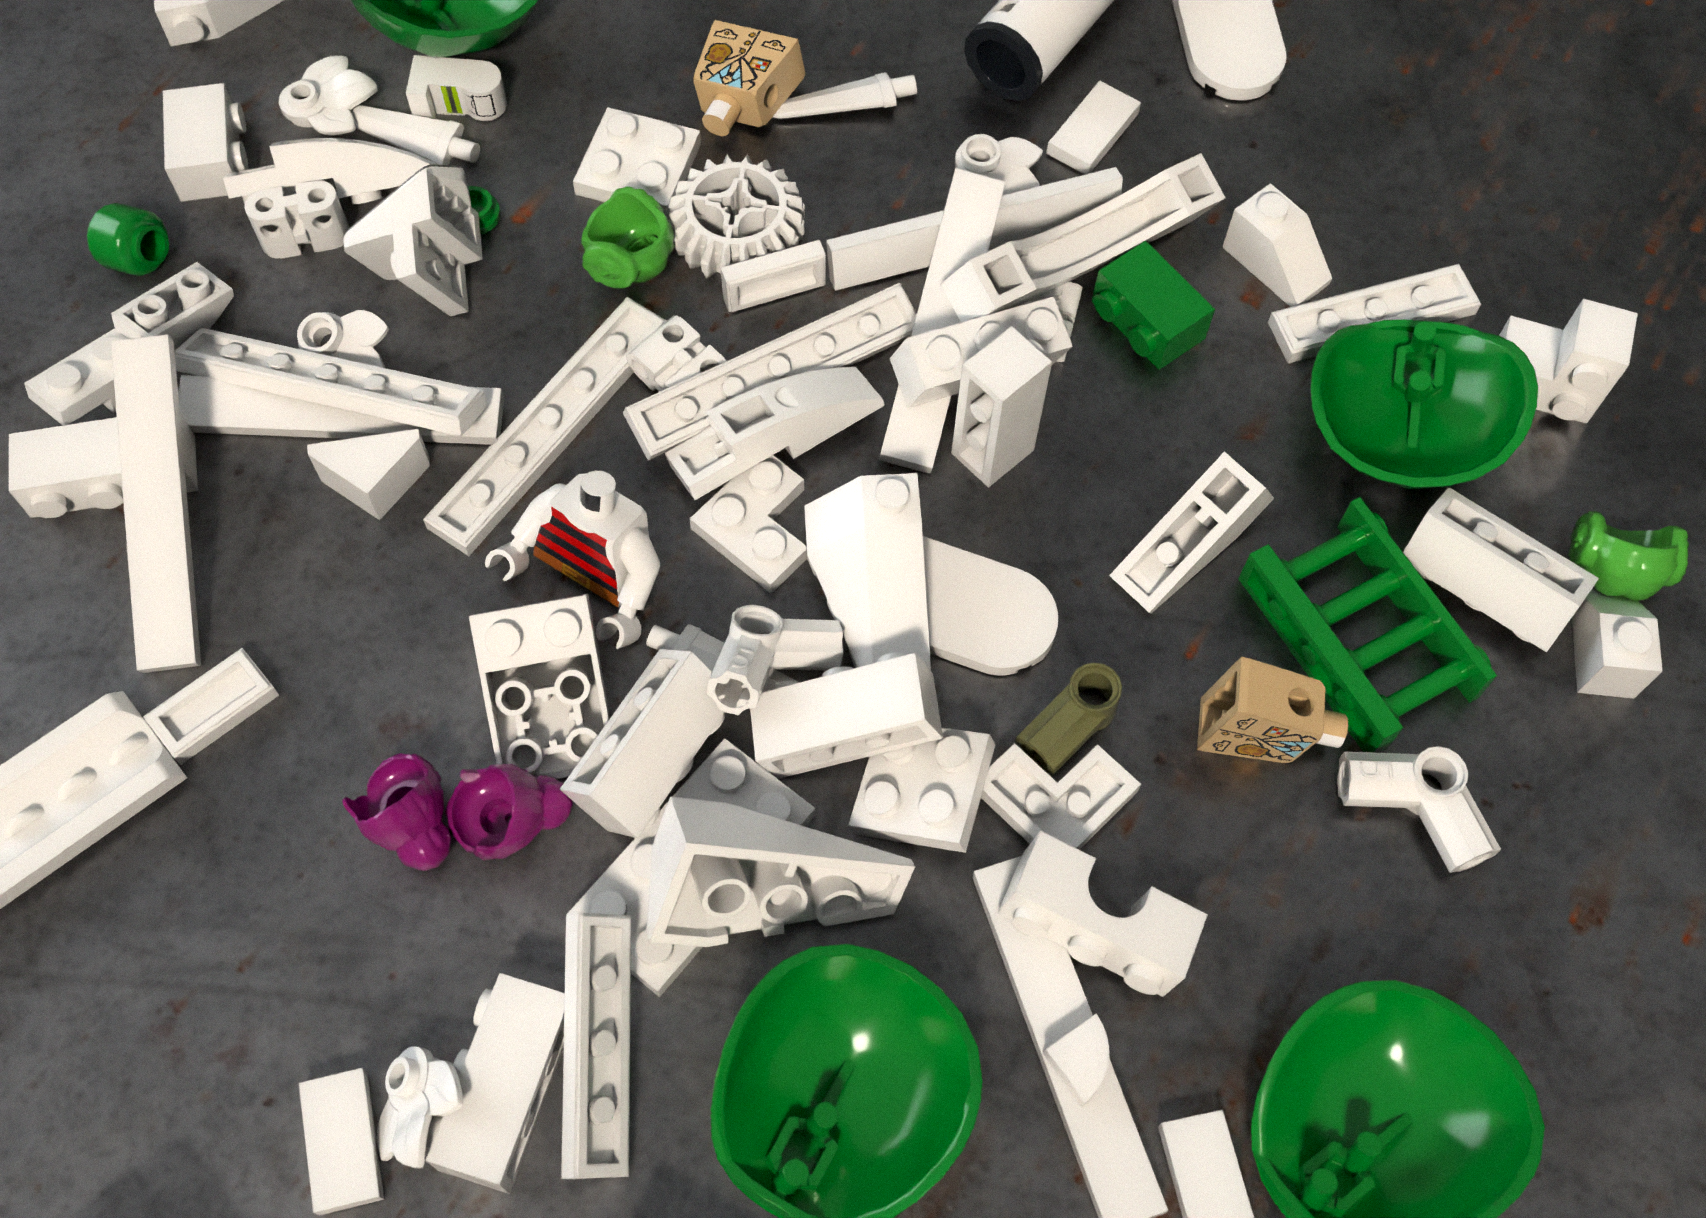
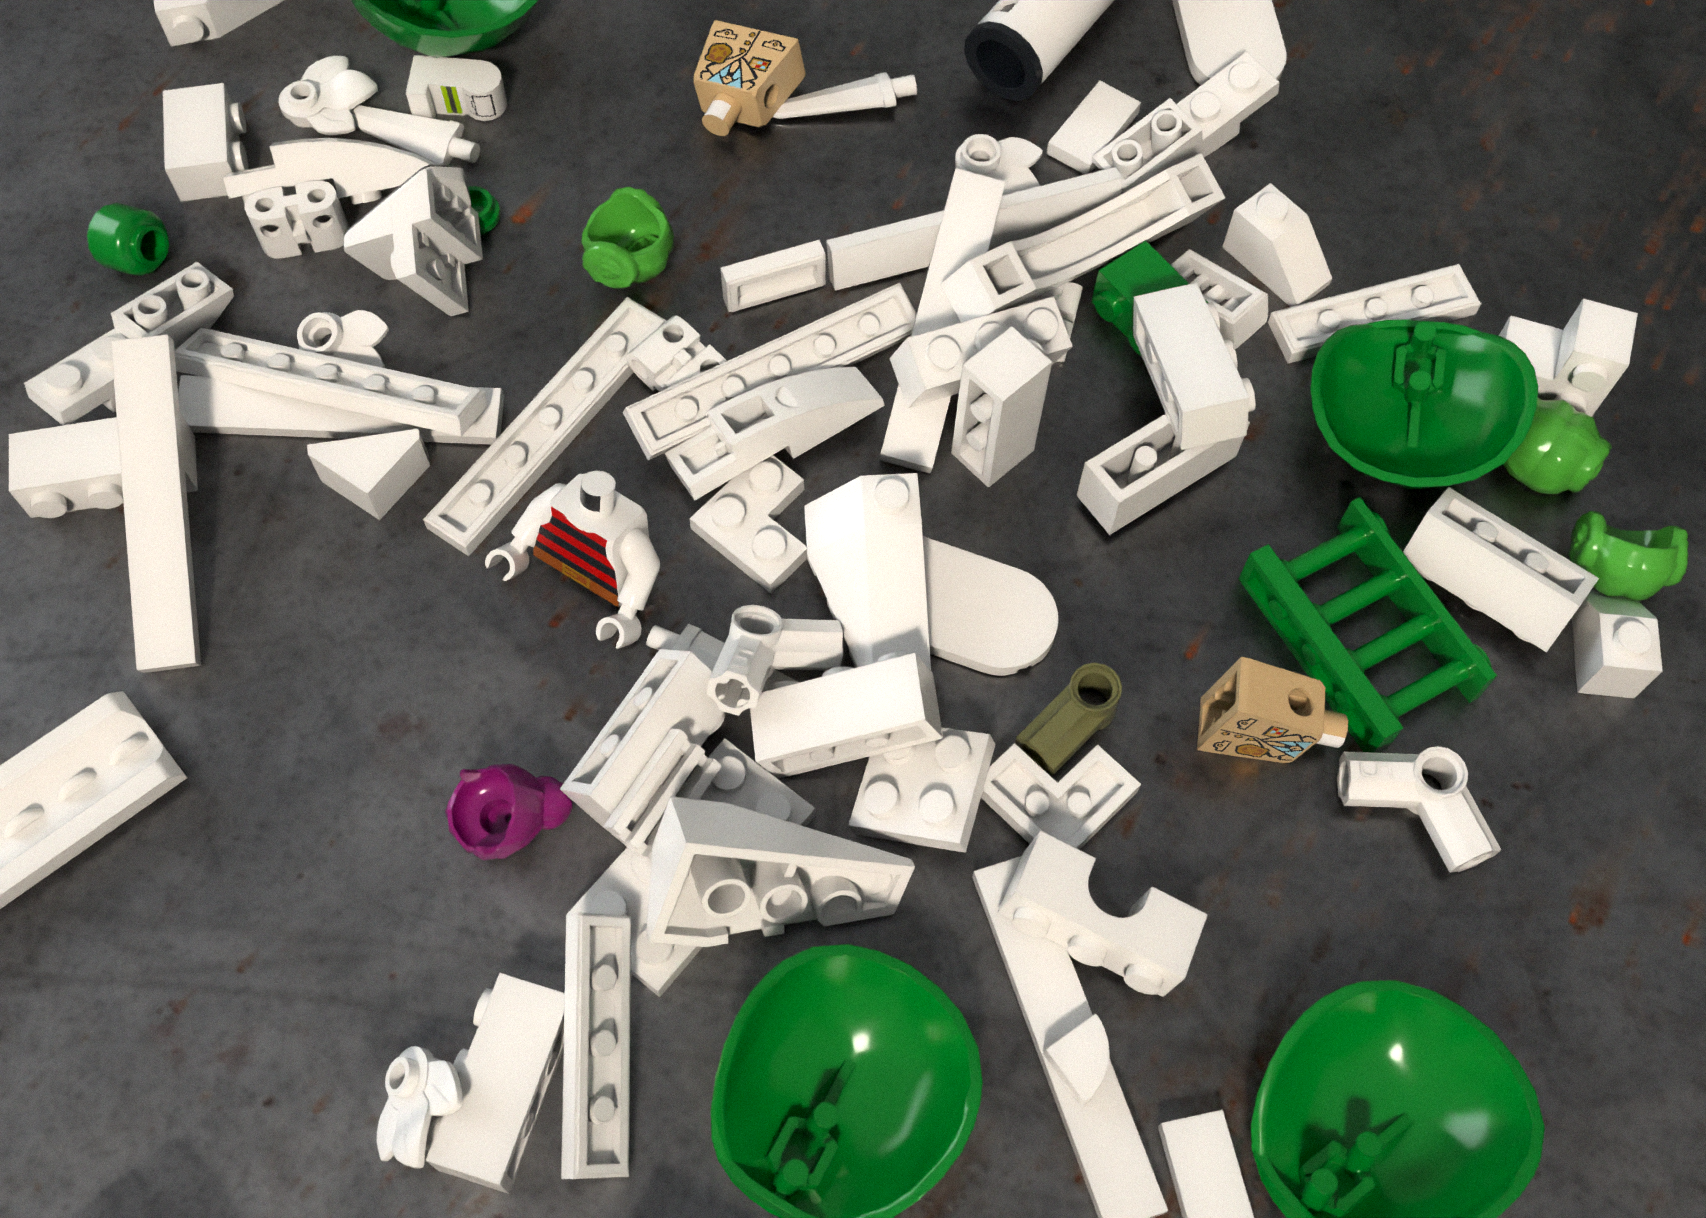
(211, 706): white tile -> none
(340, 1141): white tile -> none
(404, 811): magenta piece -> none
(541, 683): white slope -> none
(638, 155): white plate -> none
(695, 786): none -> white tile
(734, 214): white gear -> none
(1146, 472): none -> white brick
(1192, 126): none -> white slope
(1192, 366): none -> white brick
(1192, 533): white slope -> none
(1245, 305): none -> white slope
(1559, 450): none -> bright green hair

